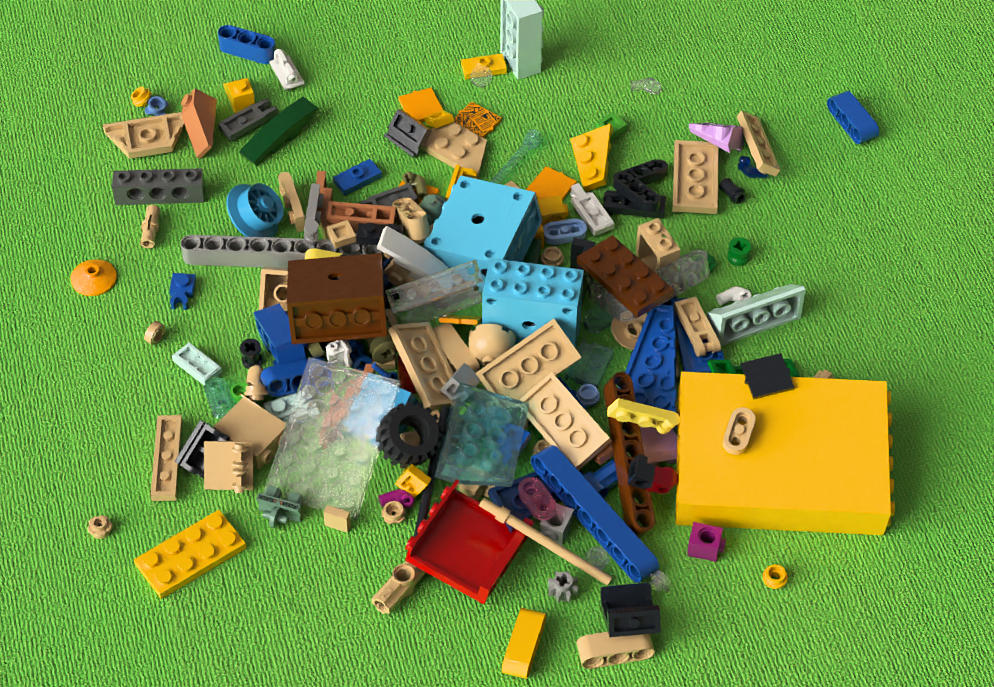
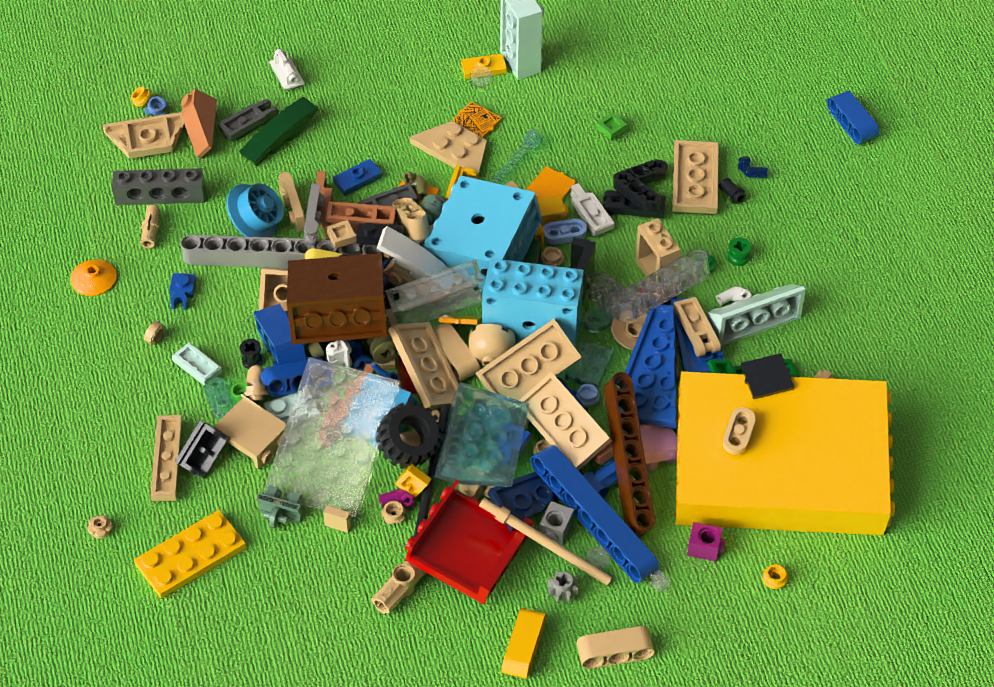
(228, 465): tan hinge -> none
(239, 94): yellow slope -> none
(246, 44): blue beam -> none
(407, 133): plate -> none
(420, 103): light orange piece -> none
(439, 119): yellow tile -> none
(464, 375): light grey brick -> none
(538, 500): clear pink plate -> none
(592, 156): yellow wing -> none
(625, 276): reddish brown plate -> none
(629, 610): black panel -> none
(643, 415): light yellow plate -> none
(647, 84): clear arm -> none
(650, 476): leg -> none
(724, 136): lavender slope -> none
(758, 144): tan plate -> none

